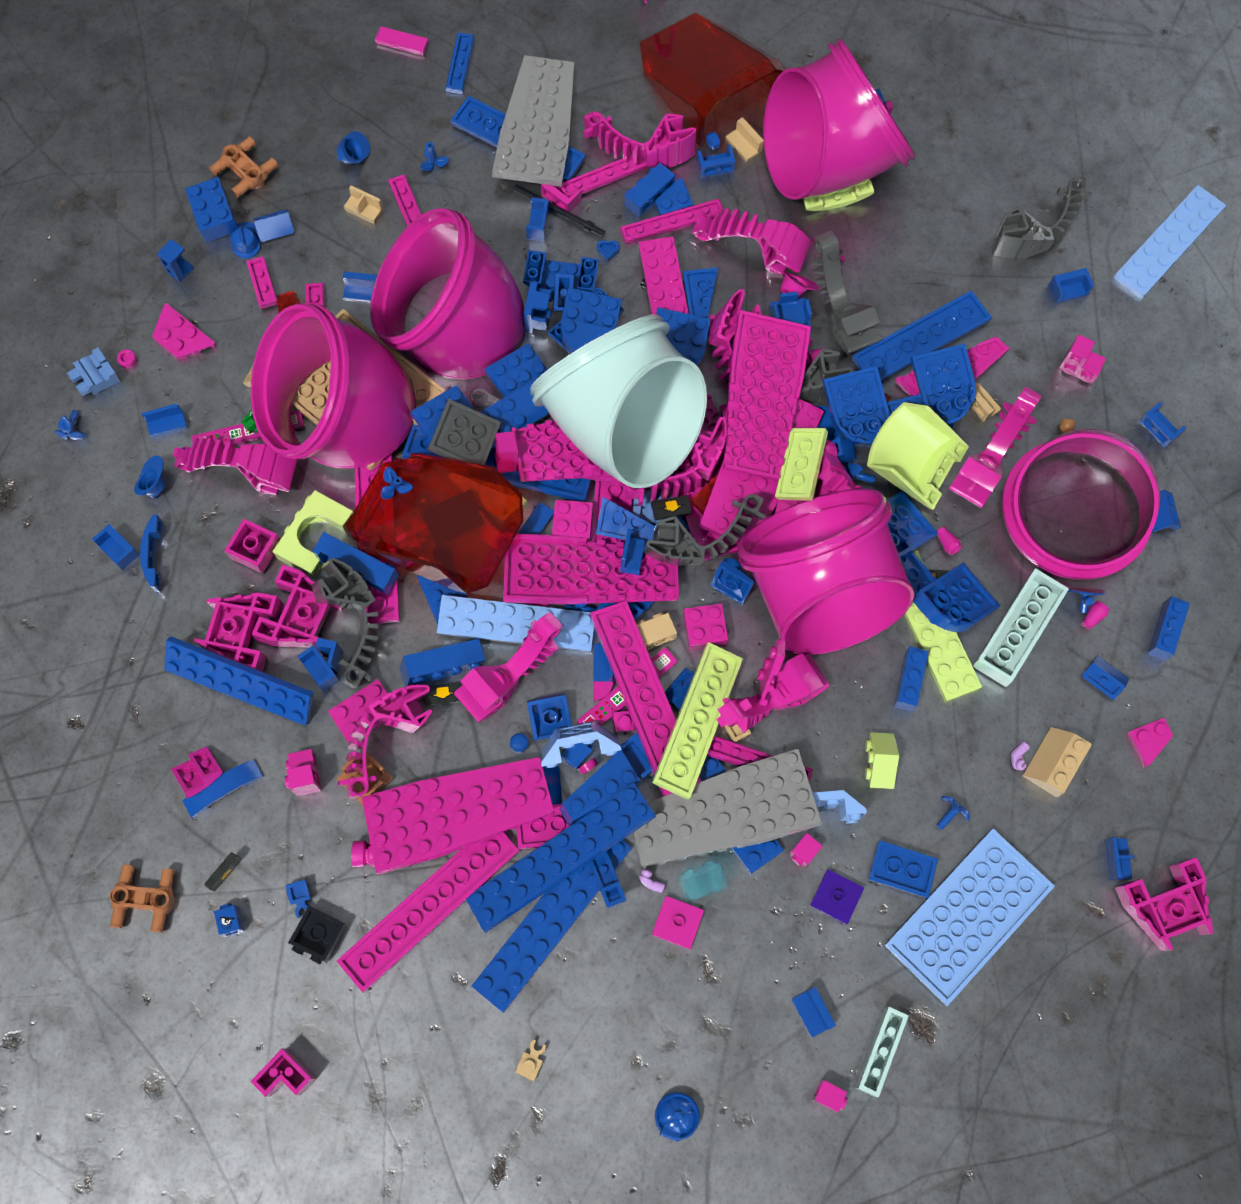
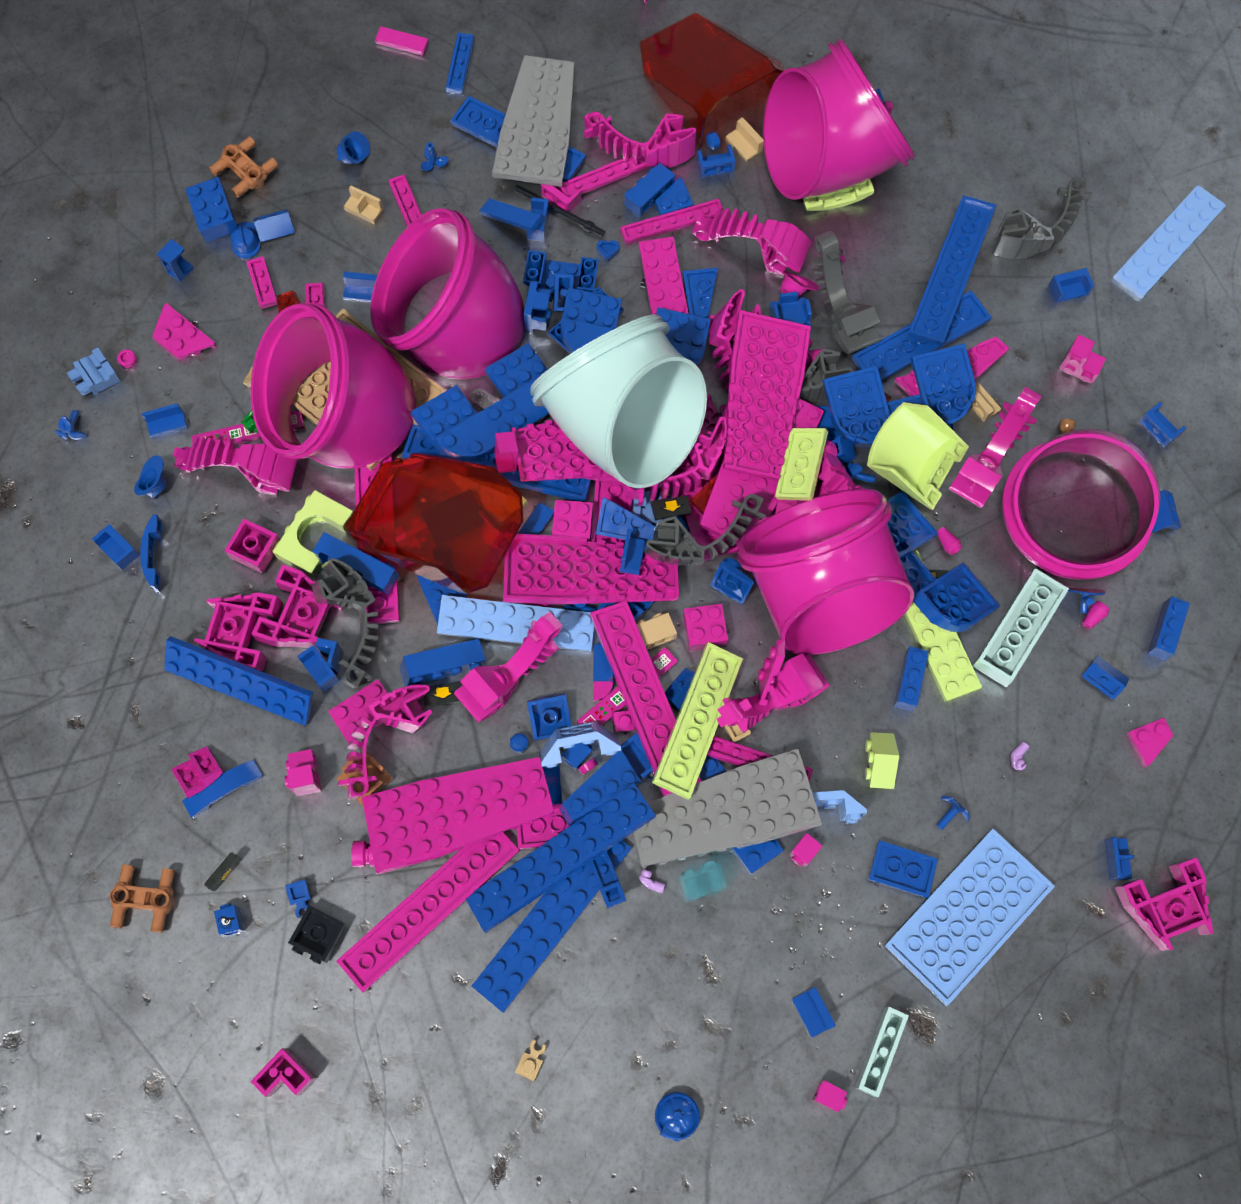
(395, 483): blue plant -> none
(463, 434): dark grey plate -> none
(511, 215): none -> blue tile
(677, 922): dark pink plate -> none
(836, 897): dark purple plate -> none
(952, 271): none -> blue plate
(1056, 761): tan slope -> none

